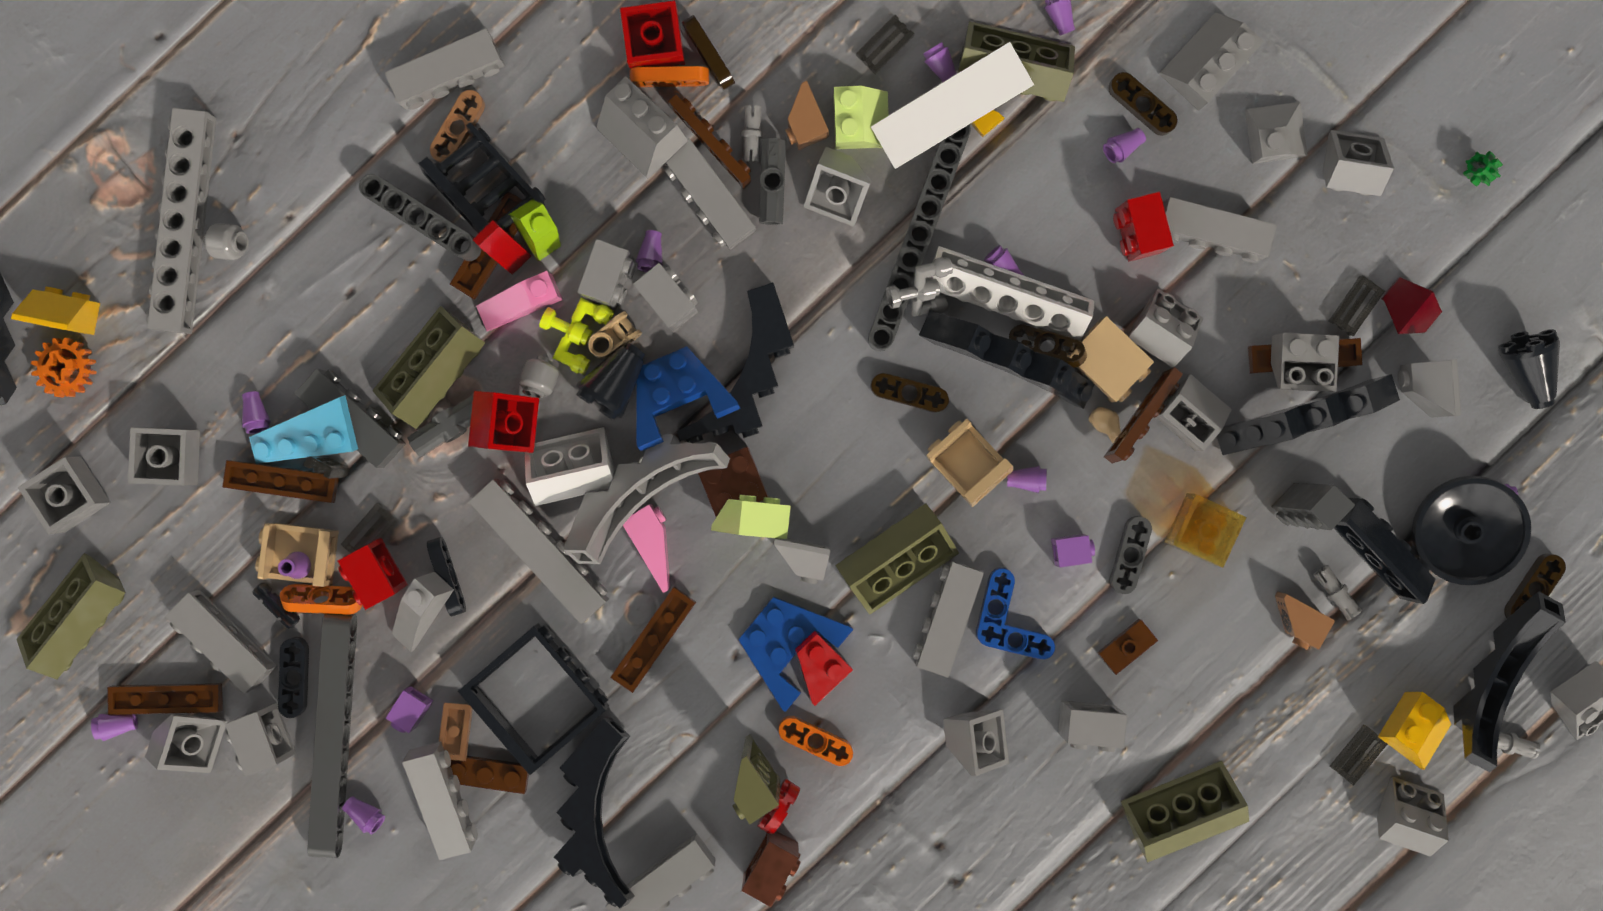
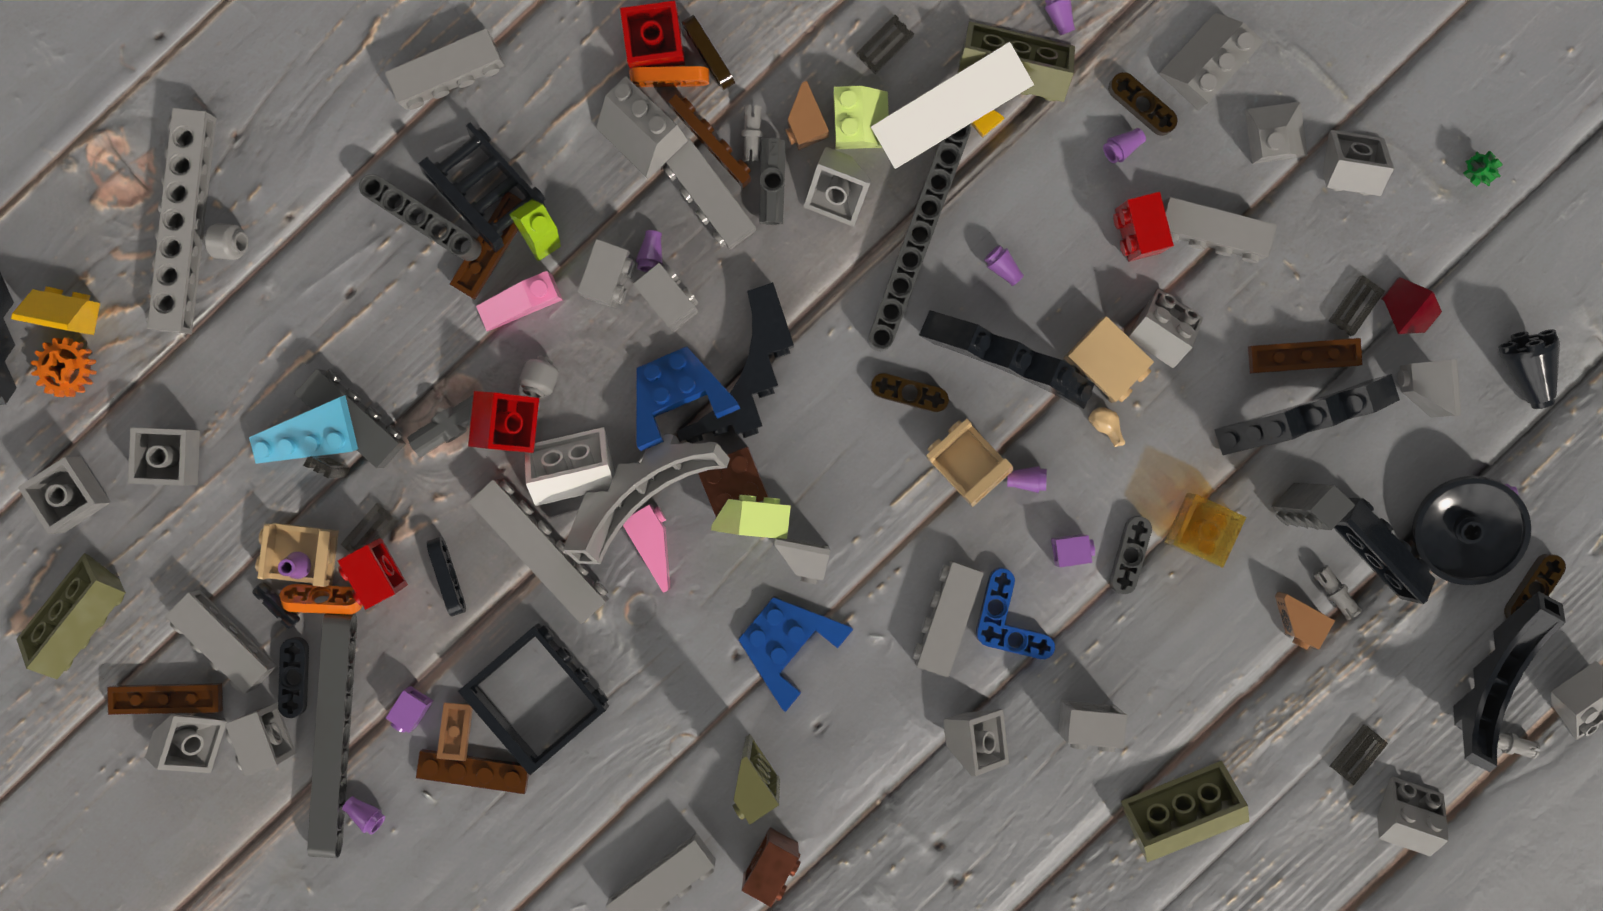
(110, 726): medium lavender cone -> none
(254, 414): medium lavender cone -> none
(279, 481): reddish brown plate -> none
(420, 608): light grey slope -> none
(428, 367): olive slope -> none
(440, 800): light grey brick -> none
(474, 113): medium nougat beam -> none
(501, 247): red tile -> none
(575, 332): neon yellow piece -> none
(582, 812): black arch -> none
(613, 381): black cone -> none
(614, 335): tan piece -> none
(653, 639): reddish brown plate -> none
(772, 820): red plate -> none
(820, 667): red wing -> none
(837, 741): orange beam -> none
(897, 558): olive slope -> none
(925, 290): light grey piece -> none
(940, 62): medium lavender cone -> none
(1026, 299): white brick -> none
(1039, 336): dark brown beam -> none
(1127, 646): reddish brown plate -> none
(1148, 409): reddish brown plate -> none
(1194, 414): light grey slope -> none
(1305, 361): light grey slope -> none
(1416, 727): yellow slope -> none

